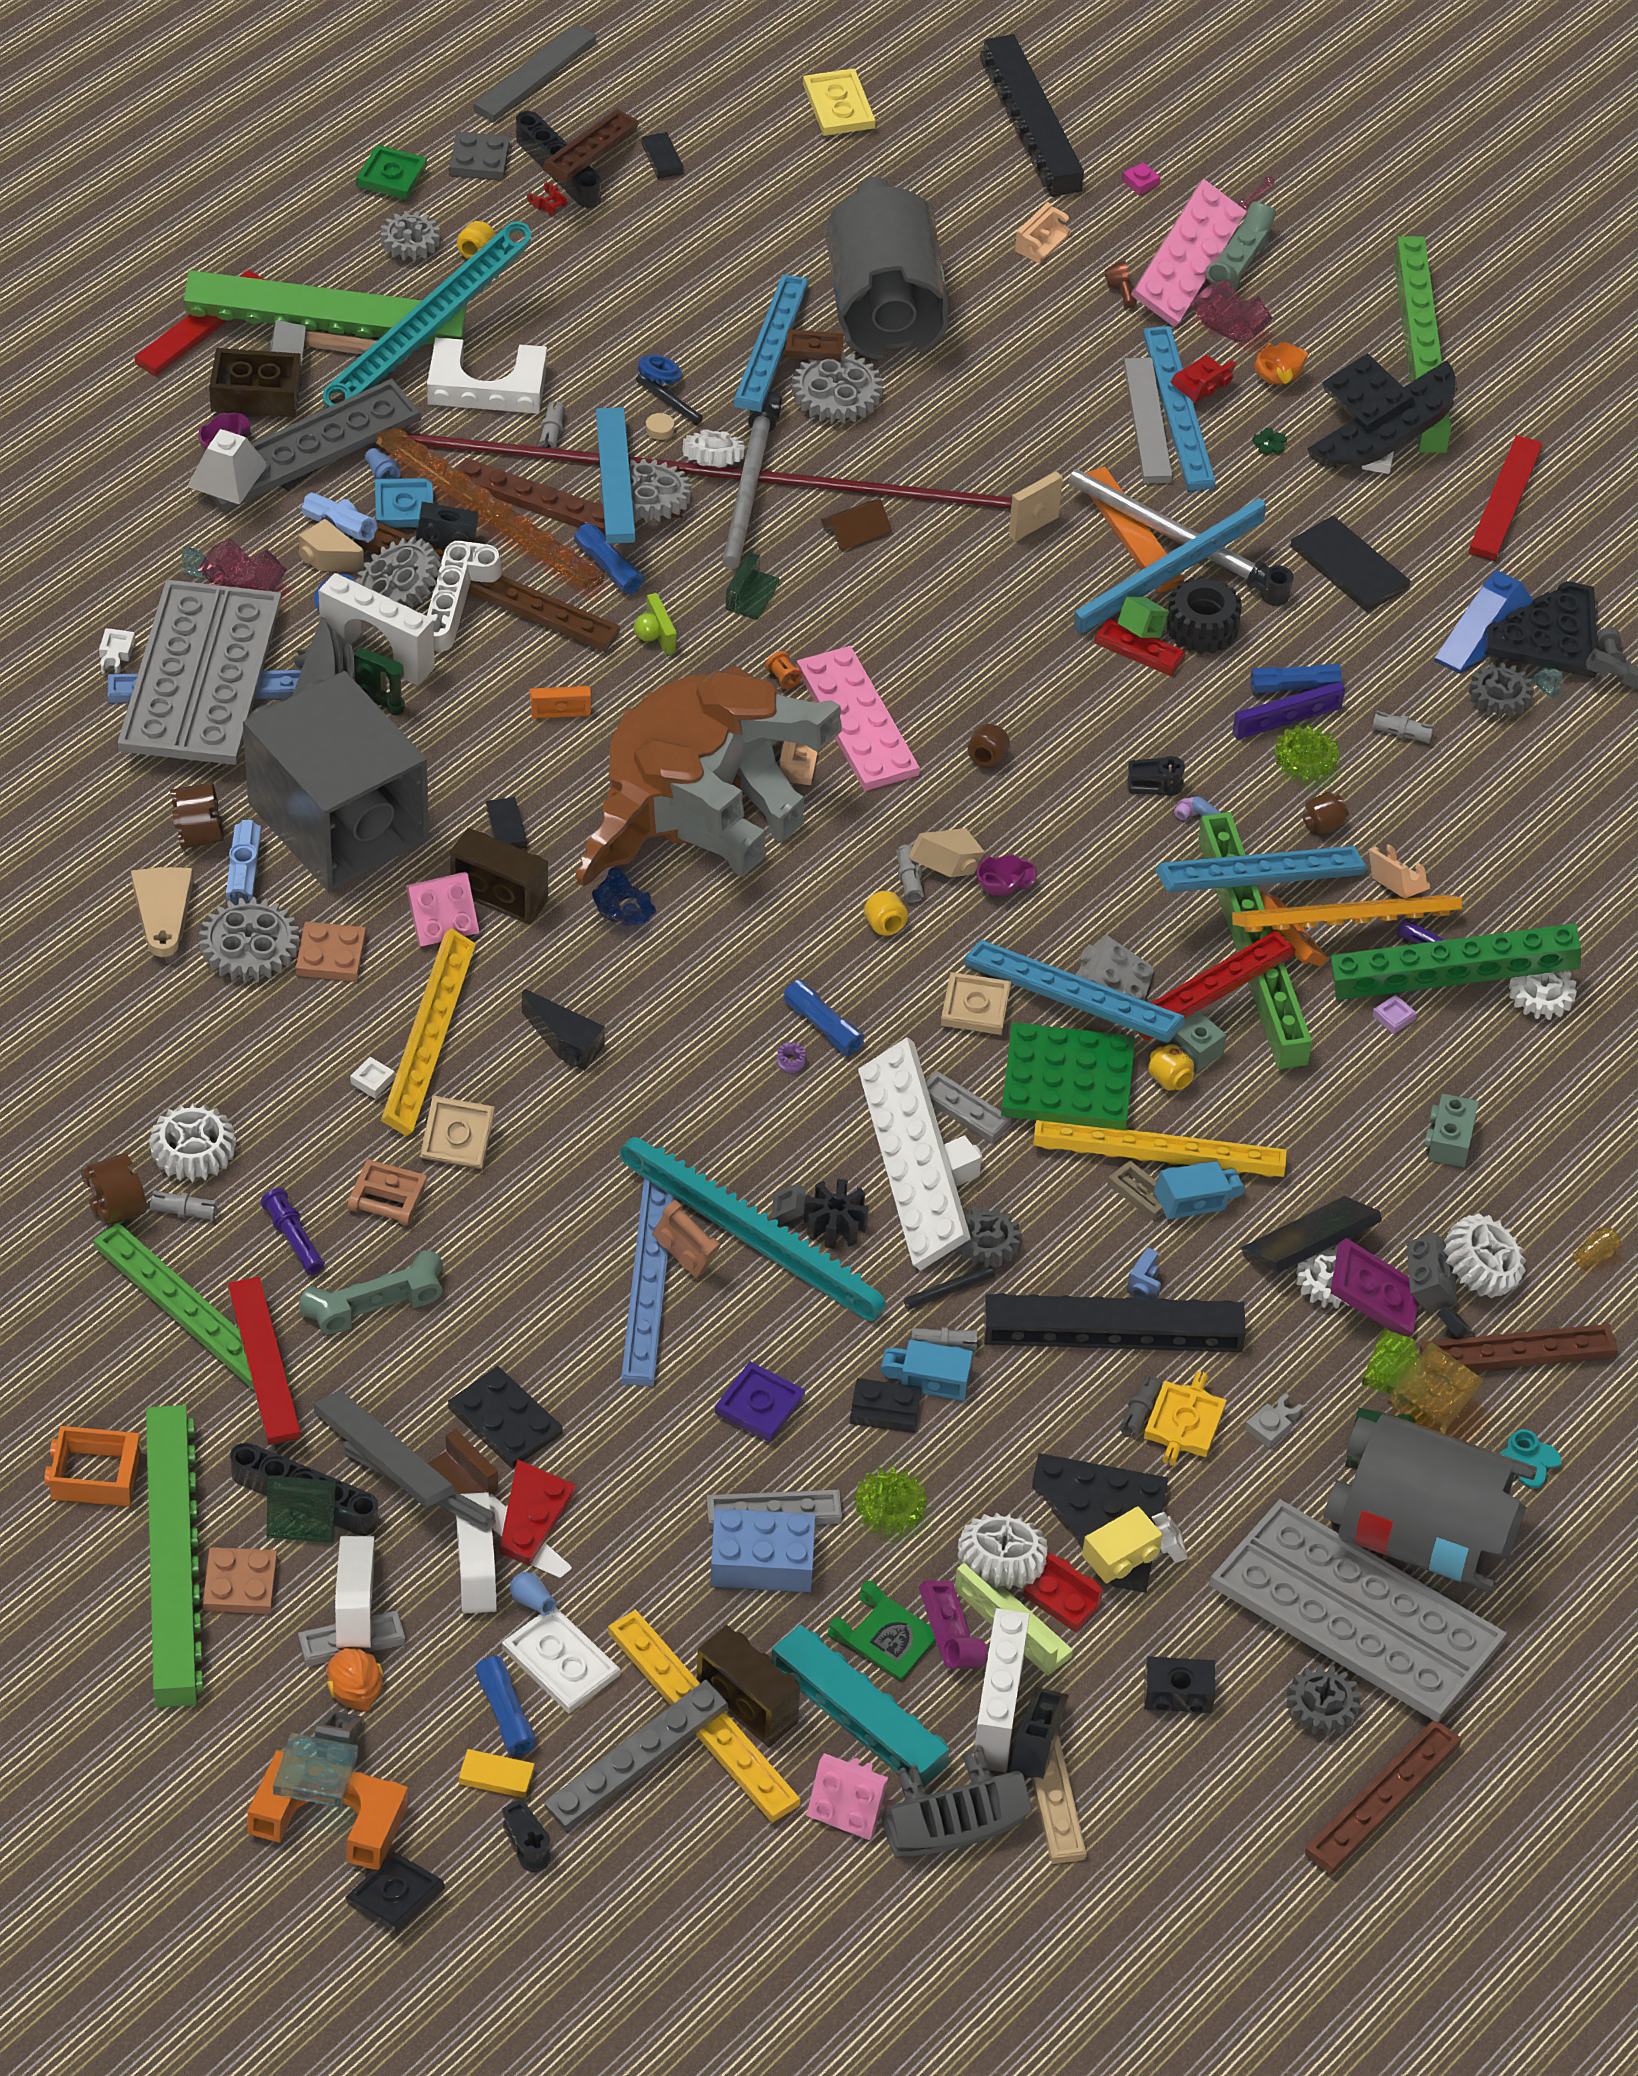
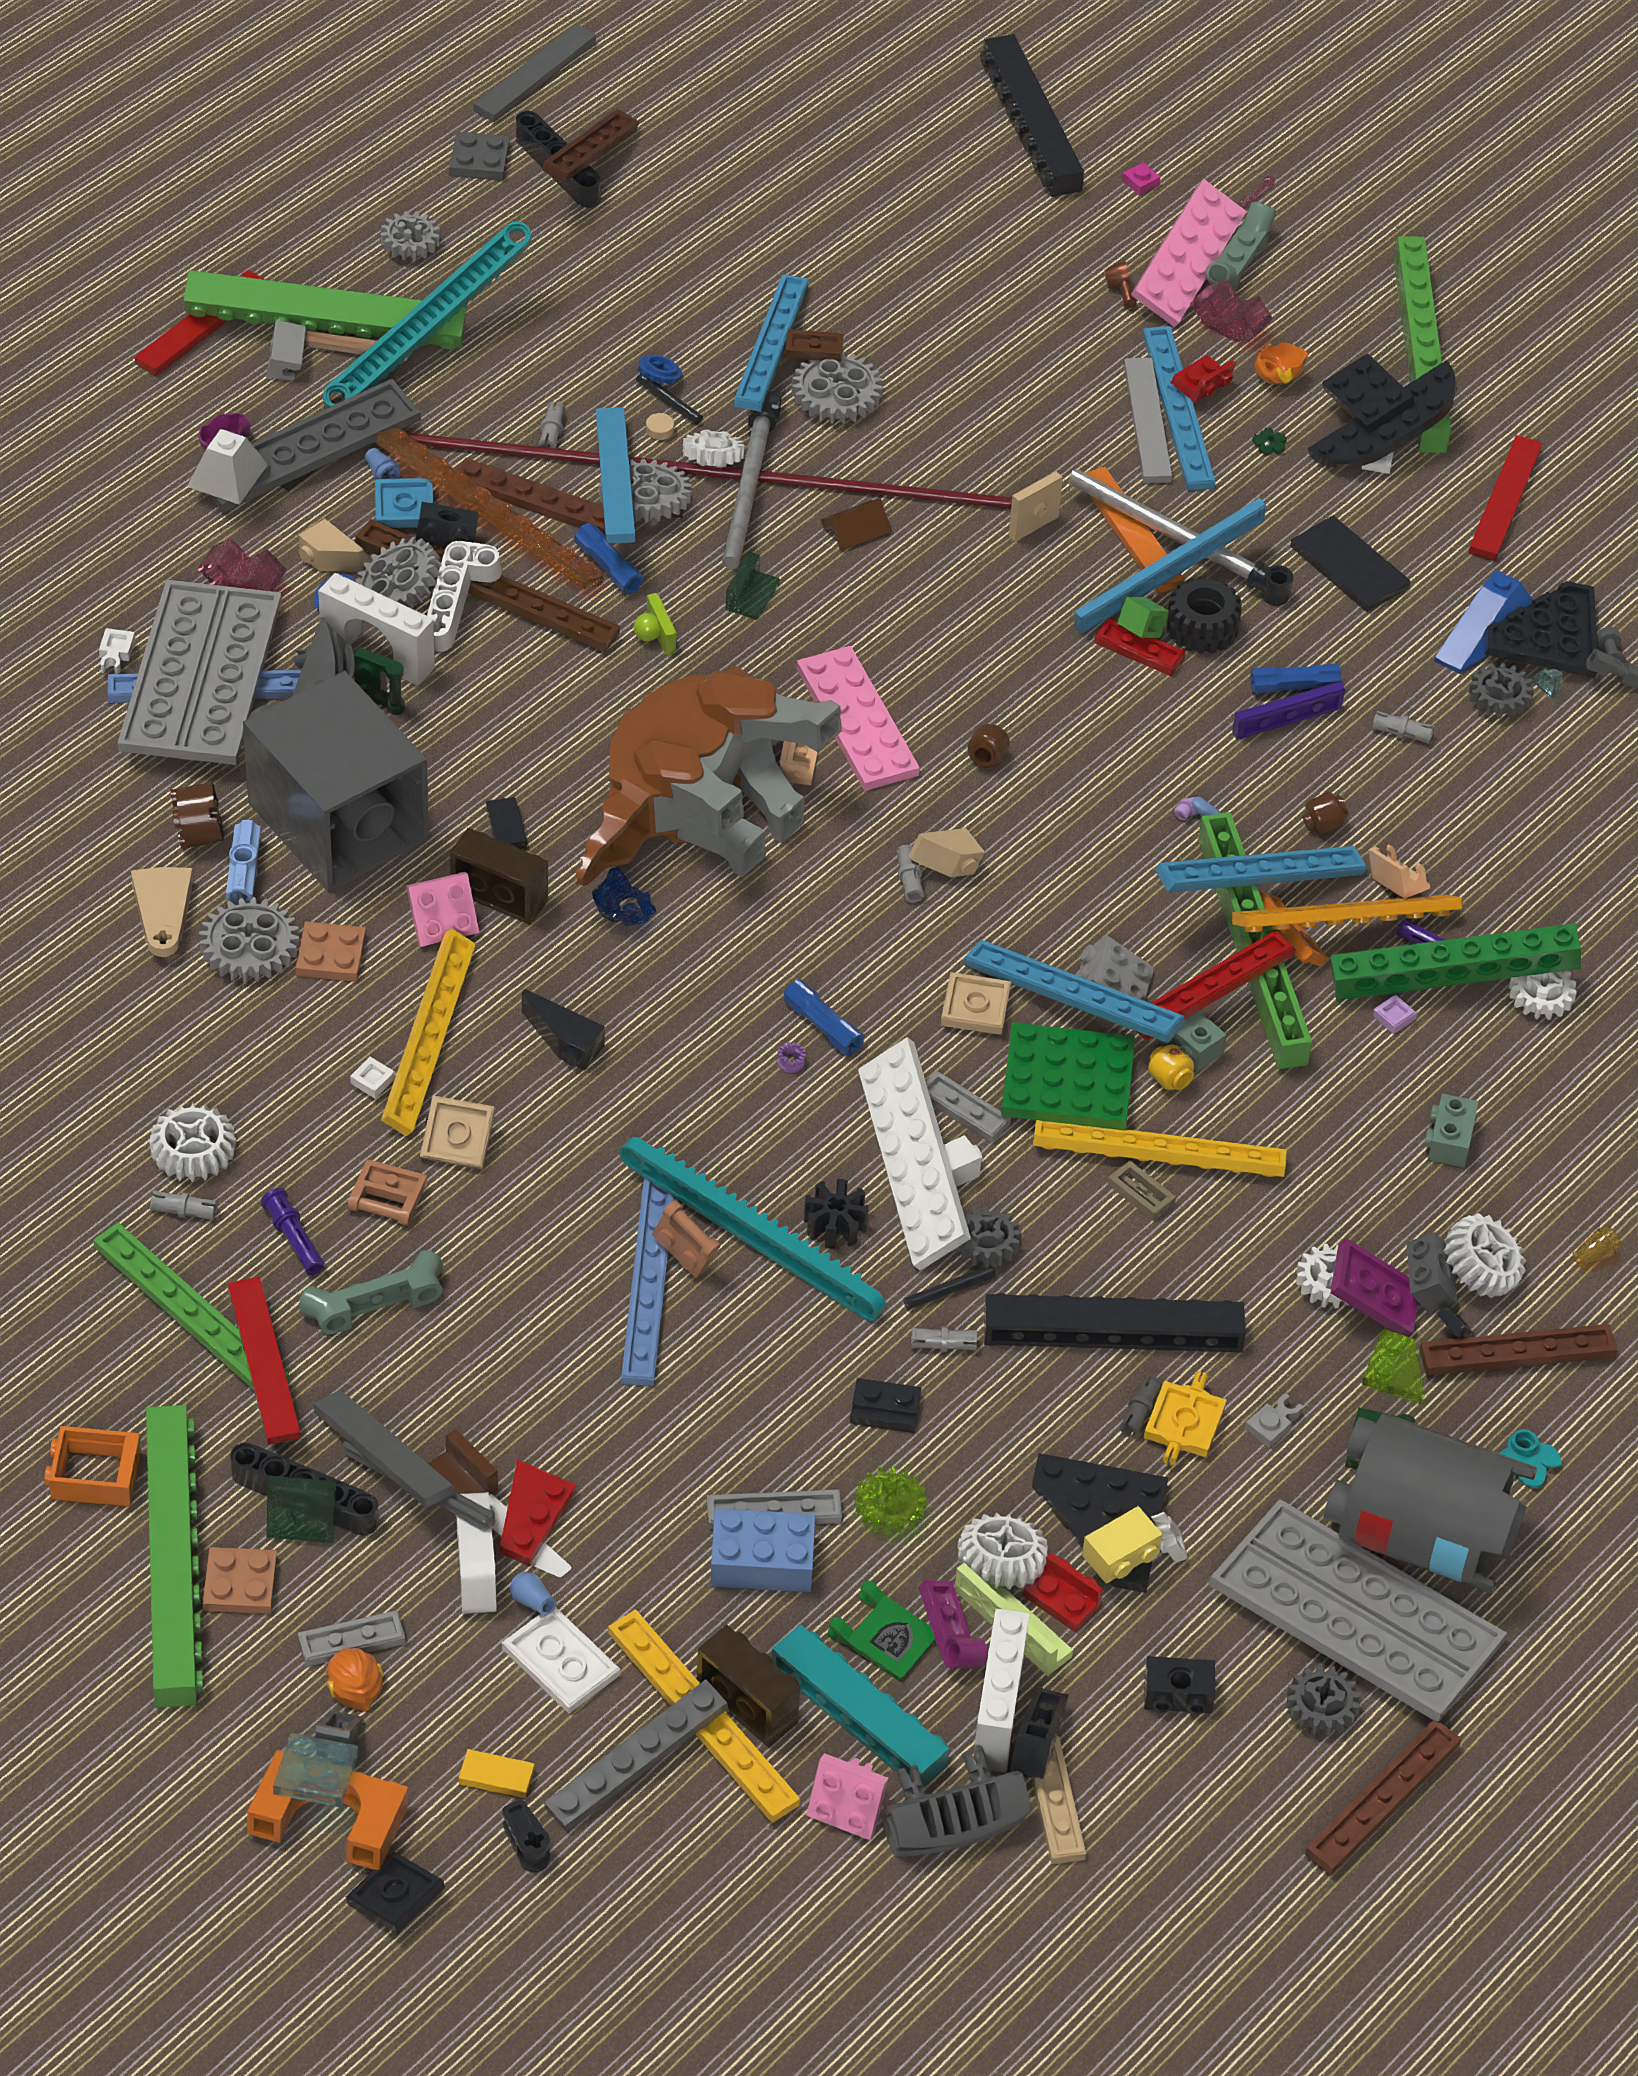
(114, 1189): reddish brown brick -> none
(191, 561): clear light blue tile -> none
(255, 382): dark brown brick -> none
(341, 515): light blue piece -> none
(354, 1591): white beam -> none
(391, 172): green plate -> none
(473, 238): yellow head -> none
(505, 1417): black plate -> none
(513, 1724): blue axle -> none
(516, 392): white arch -> none
(542, 203): red piece -> none
(560, 702): orange panel -> none
(662, 155): black tile -> none
(760, 1401): dark purple plate -> none
(783, 670): orange bush -> none
(788, 1203): dark grey plate -> none
(839, 102): light yellow plate -> none
(885, 913): yellow head -> none
(887, 269): dark grey brick -> none
(933, 1367): dark azure brick -> none
(1005, 874): magenta hair -> none
(1042, 233): light nougat hinge -> none
(1143, 1275): medium blue bracket -> none
(1153, 776): black piece -> none
(1196, 1189): dark azure brick -> none
(1306, 752): clear neon green gear -> none
(1311, 1234): black tile -> none
(1435, 1390): clear yellow brick -> none

